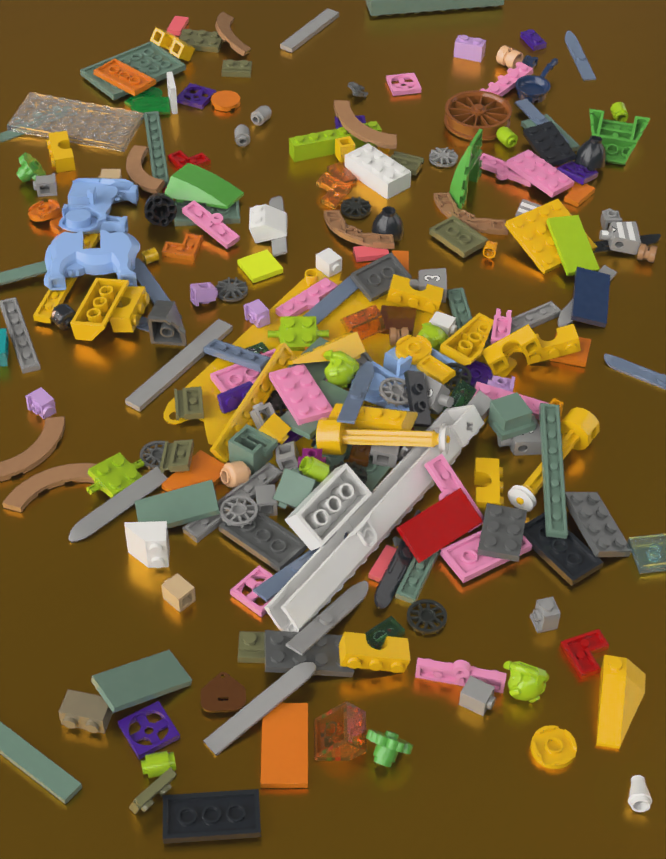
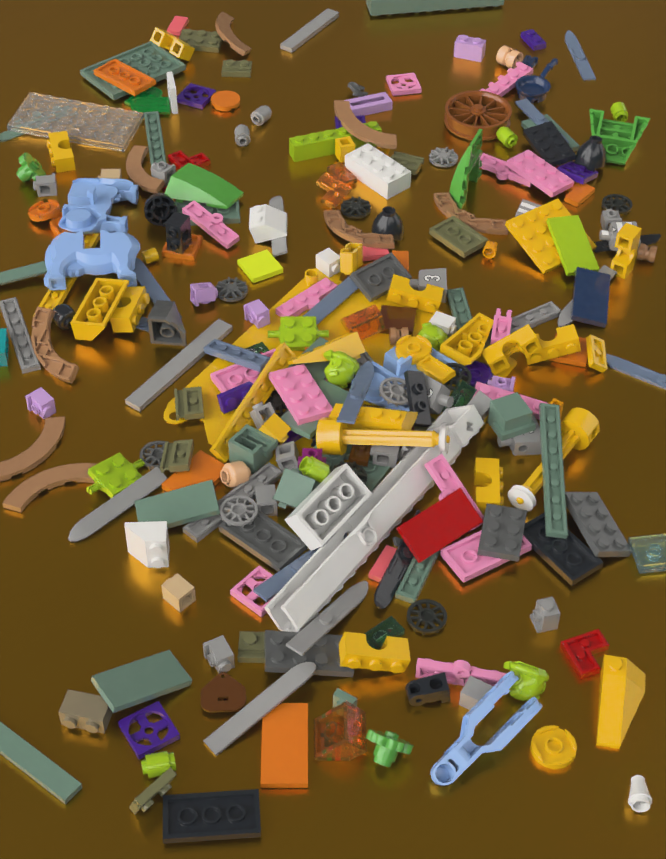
(44, 350): none -> medium nougat tile
(163, 171): none -> light grey brick
(178, 232): none -> black brick
(219, 654): none -> light grey brick
(340, 697): none -> sand green plate
(351, 258): none -> yellow brick
(370, 104): none -> lavender hinge
(428, 690): none -> black leg
(464, 751): none -> light blue piece
(596, 353): none -> yellow plate
(617, 204): none -> pearl dark grey wheel
(627, 242): none -> yellow arch

